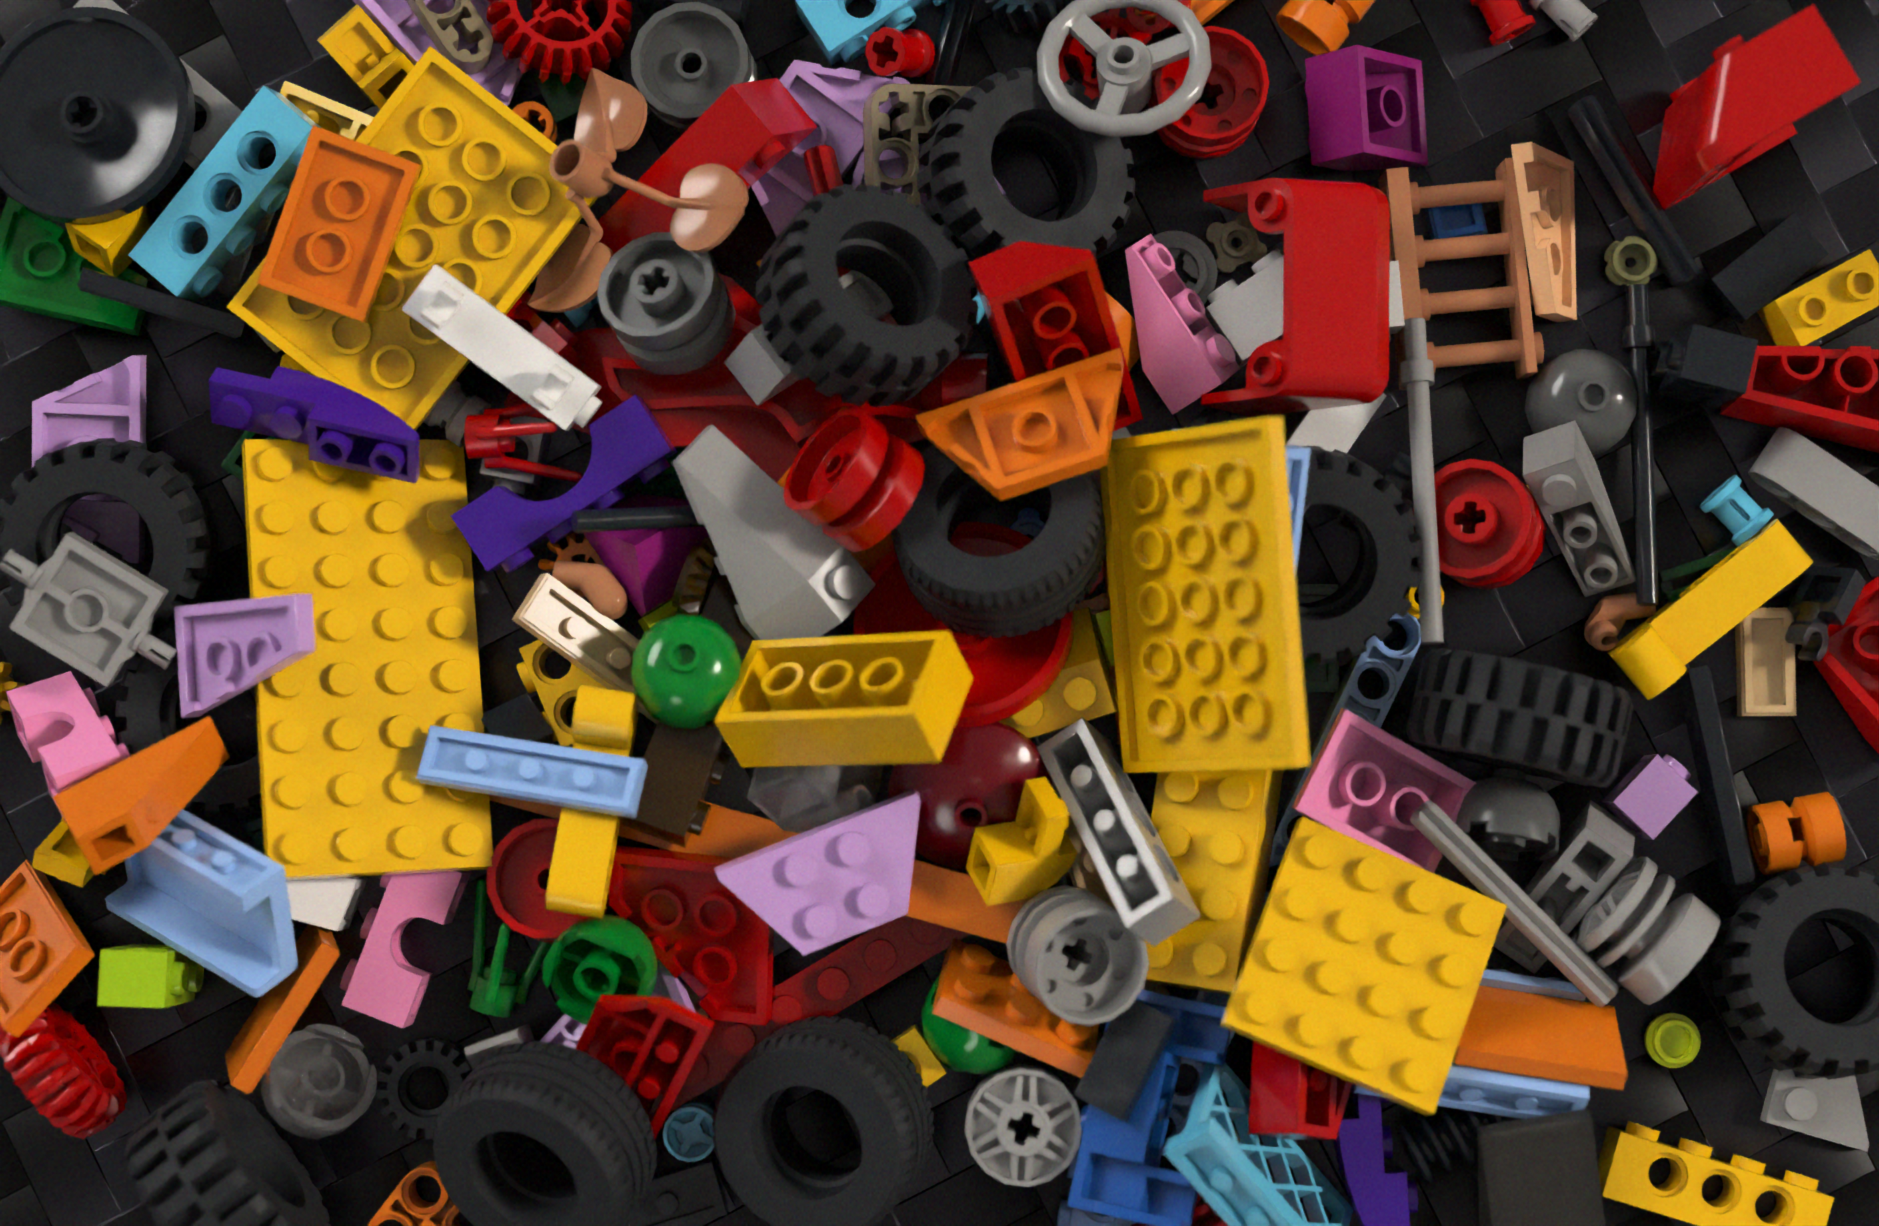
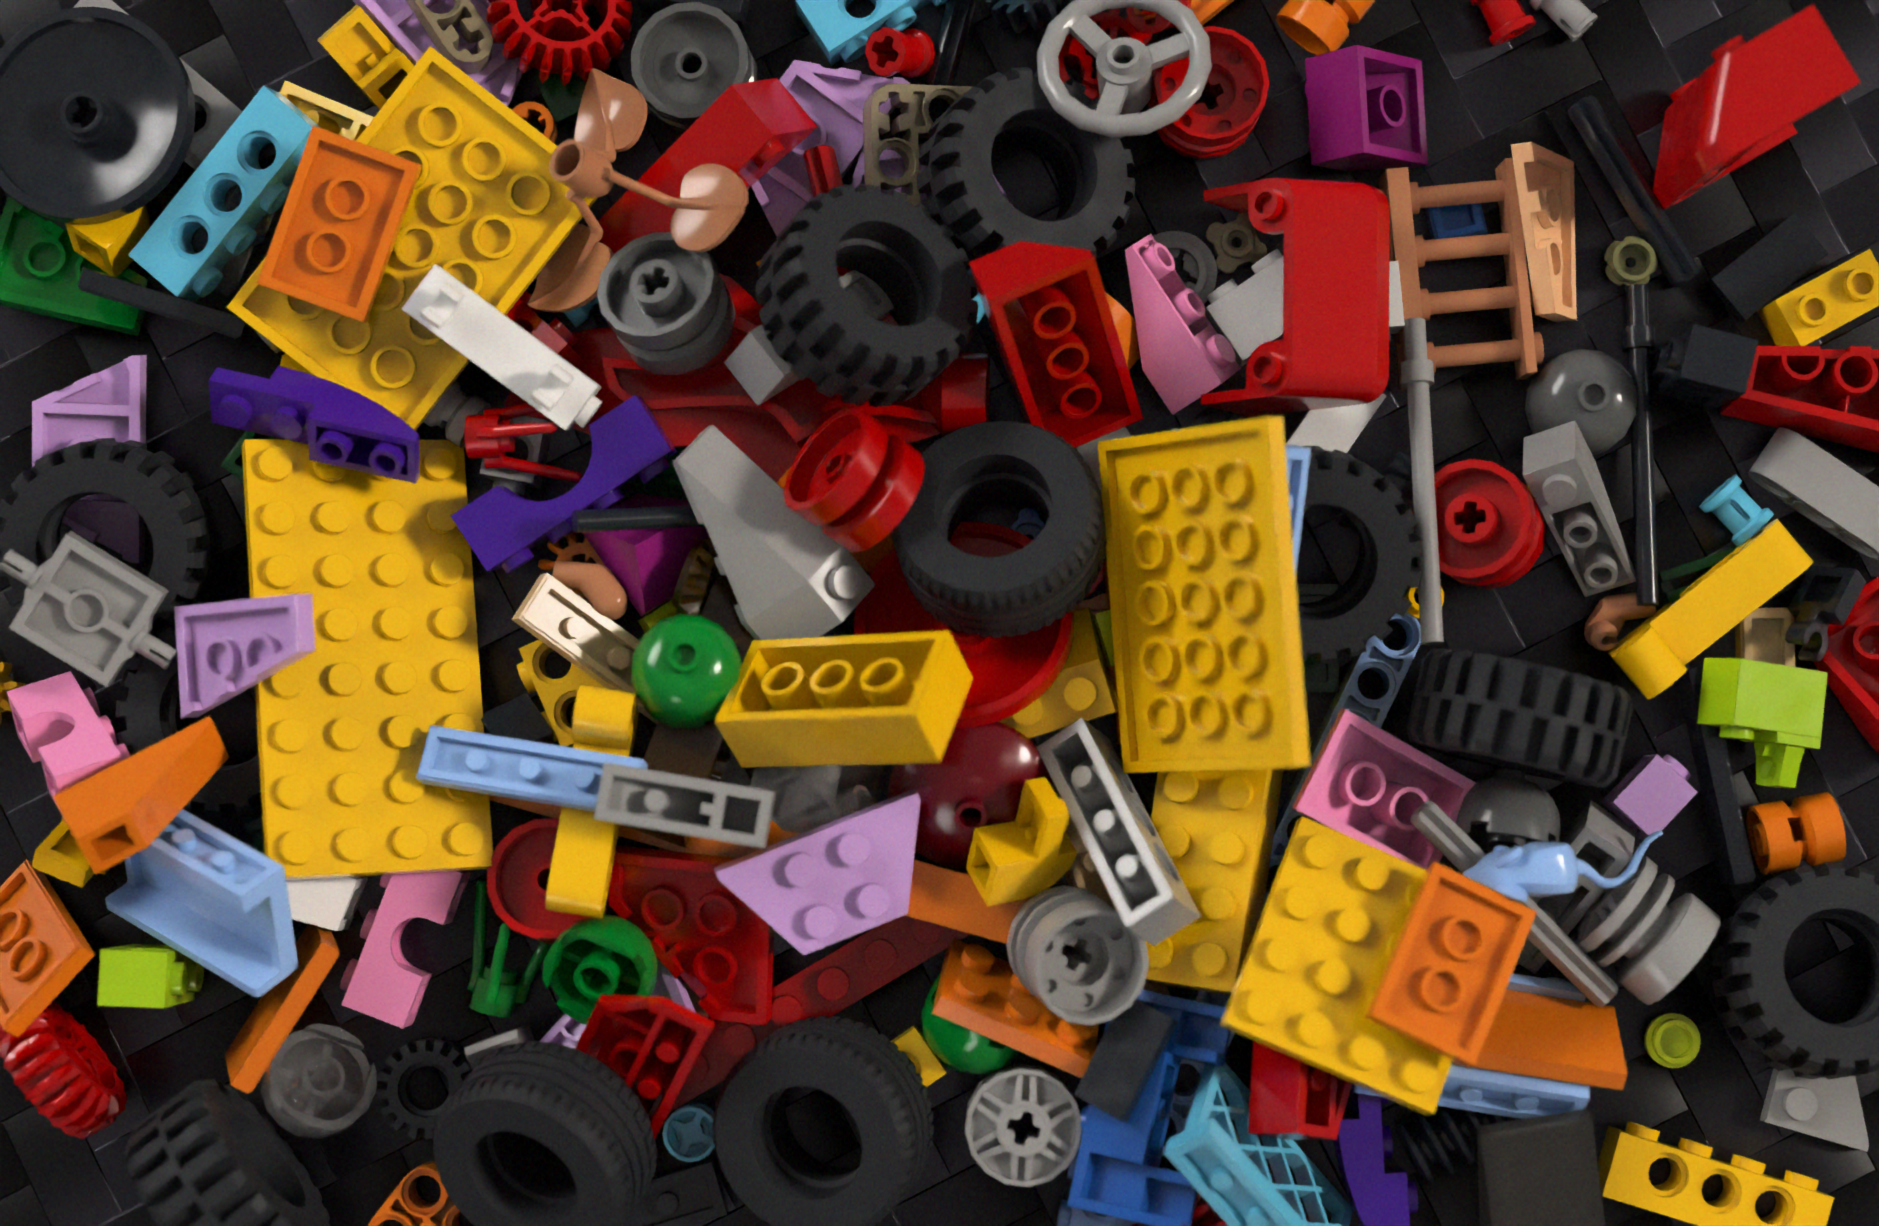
(685, 805): none -> light grey slope
(1033, 428): orange wing -> none
(1451, 965): none -> orange plate
(1544, 869): none -> light blue animal
(1768, 706): none -> lime hinge

